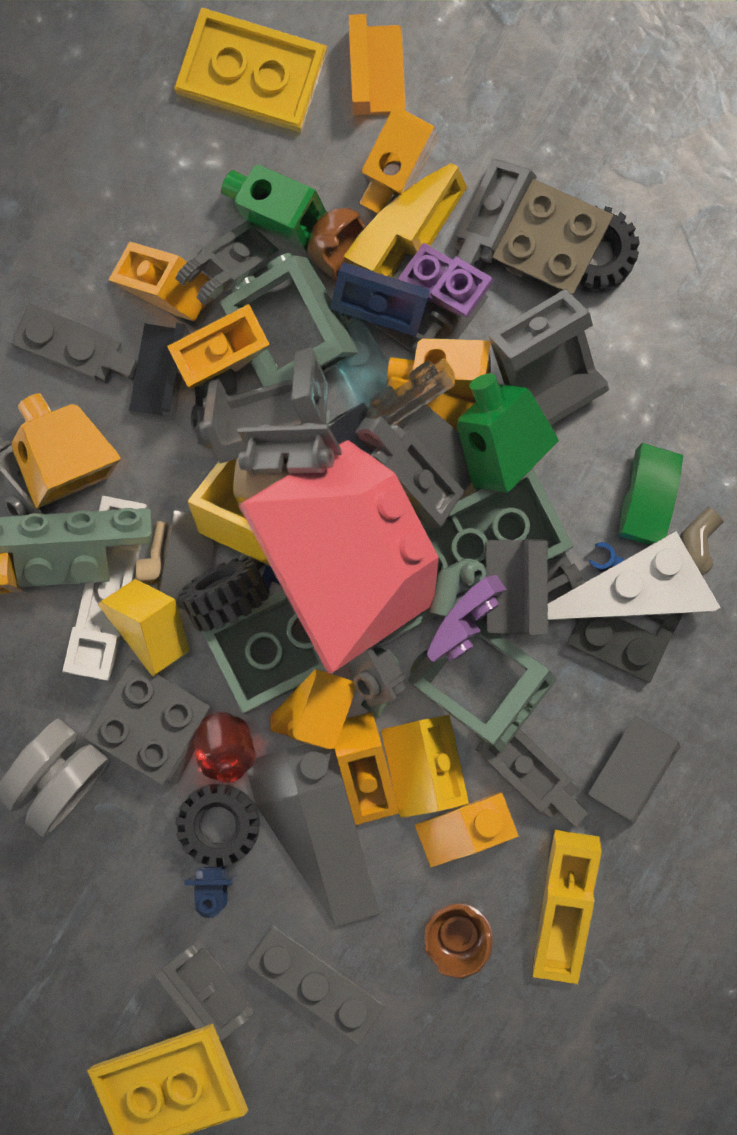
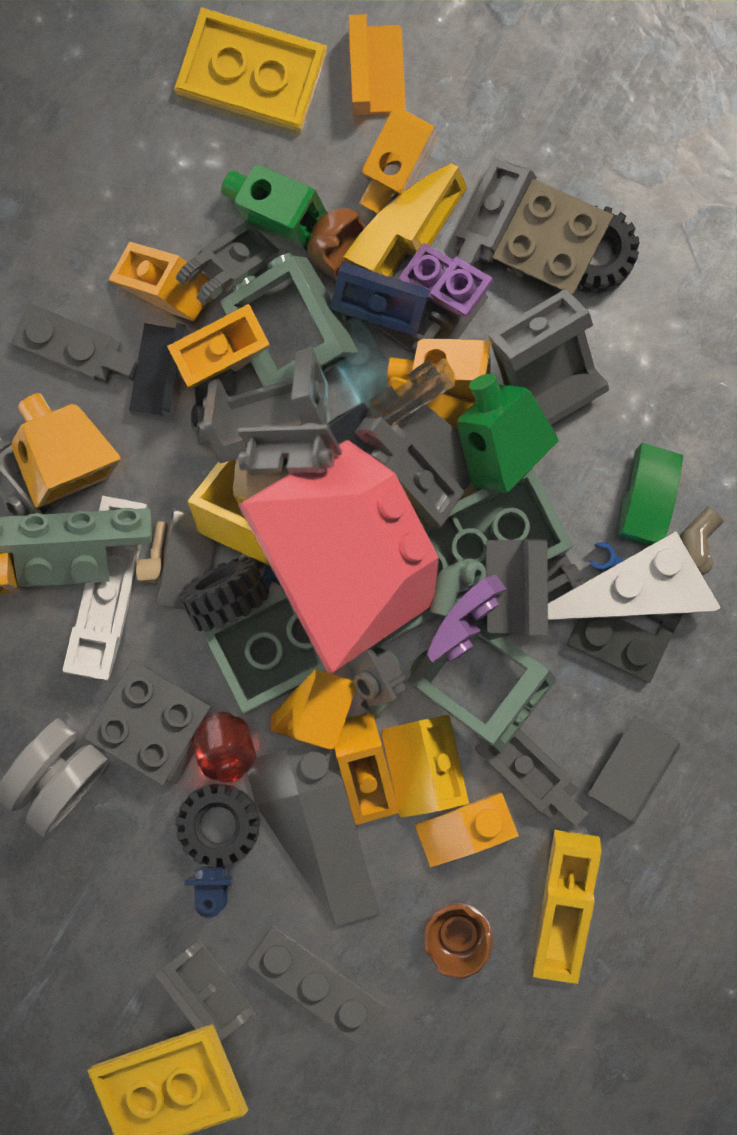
(147, 624): yellow slope -> none

